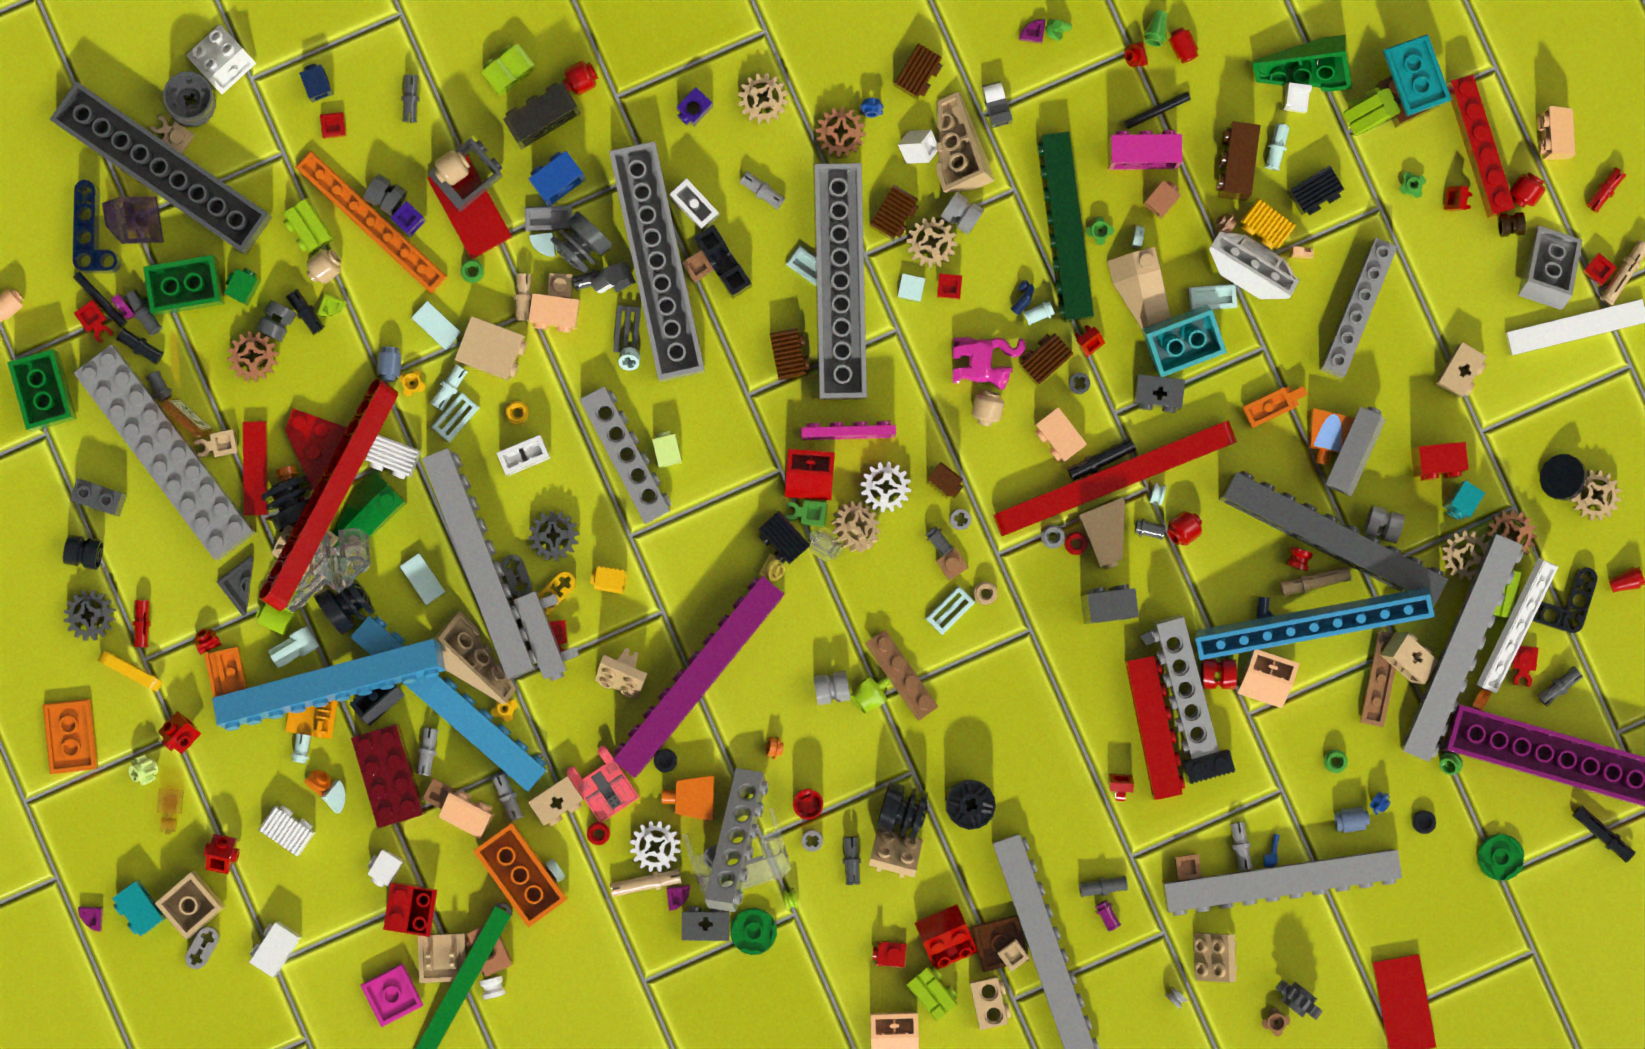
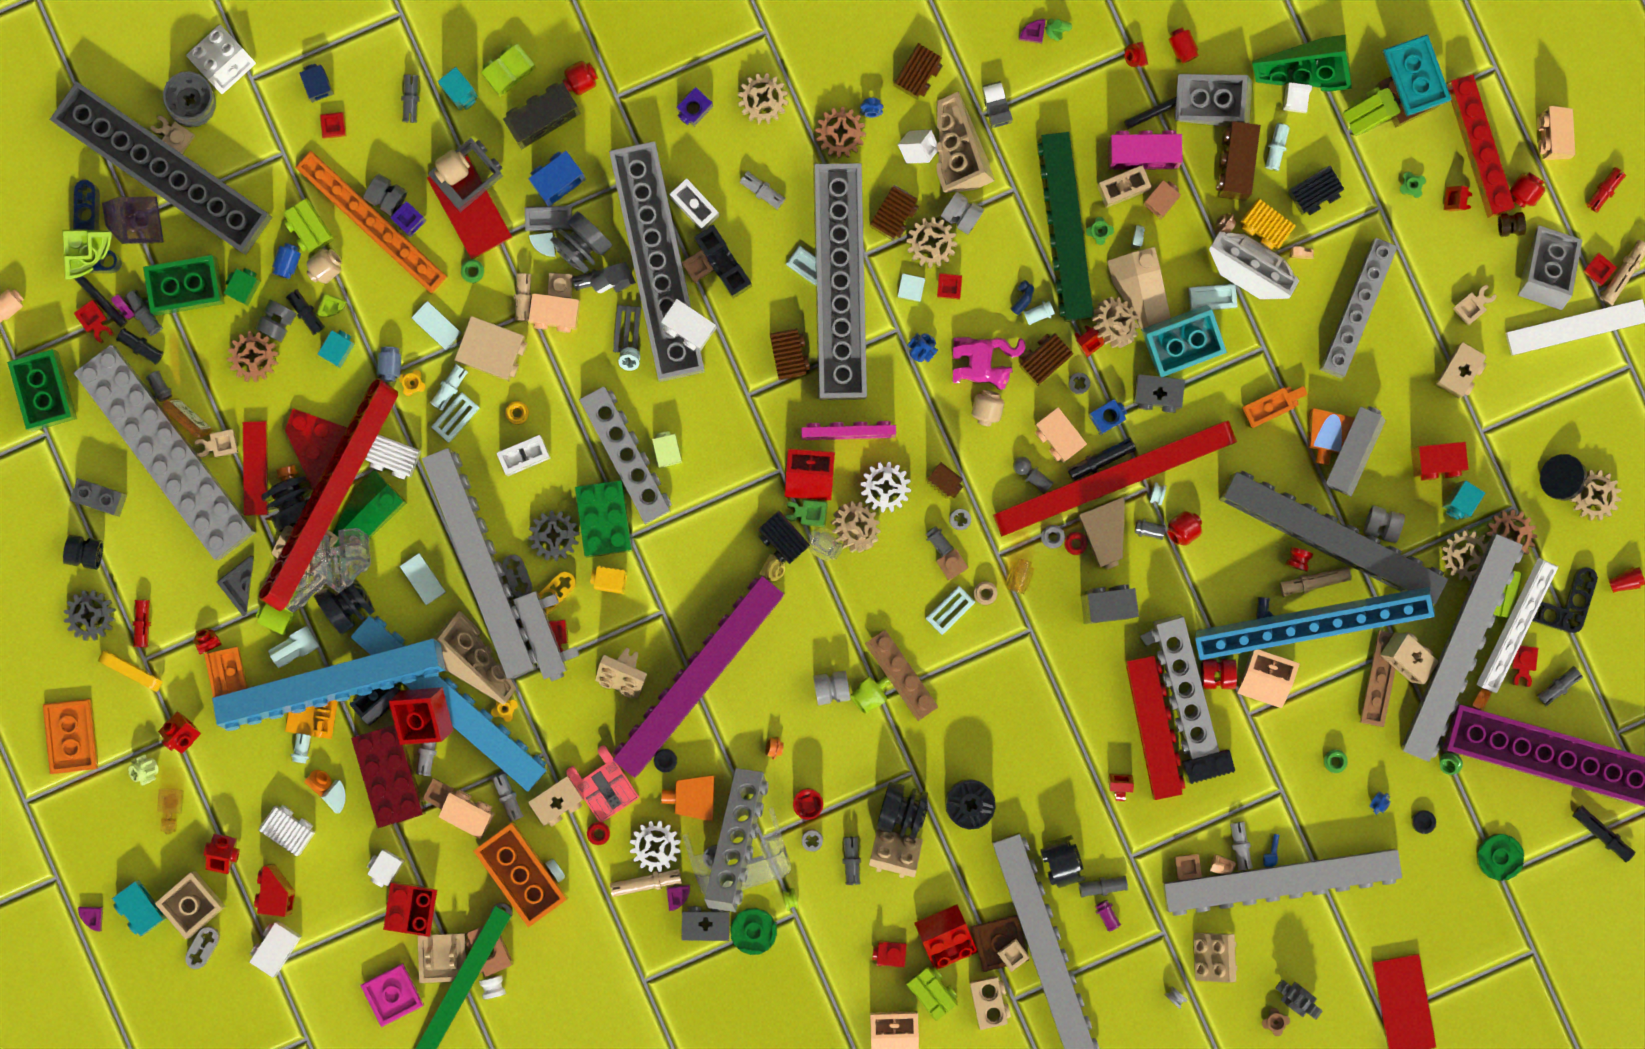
(83, 250): none -> lime brick
(275, 893): none -> red slope
(286, 261): none -> blue brick
(336, 348): none -> teal brick
(421, 716): none -> red brick
(458, 89): none -> teal brick
(603, 519): none -> green brick
(688, 325): none -> white brick
(922, 347): none -> blue gear
(1020, 576): none -> clear yellow brick
(1023, 467): none -> dark grey pin
(1063, 862): none -> black brick
(1099, 421): none -> blue brick
(1115, 322): none -> tan gear
(1124, 186): none -> tan brick
(1157, 29): bright green cone -> none
(1213, 99): none -> light grey slope
(1222, 865): none -> light nougat tile
(1351, 819): sand blue brick -> none
(1472, 307): none -> tan plate

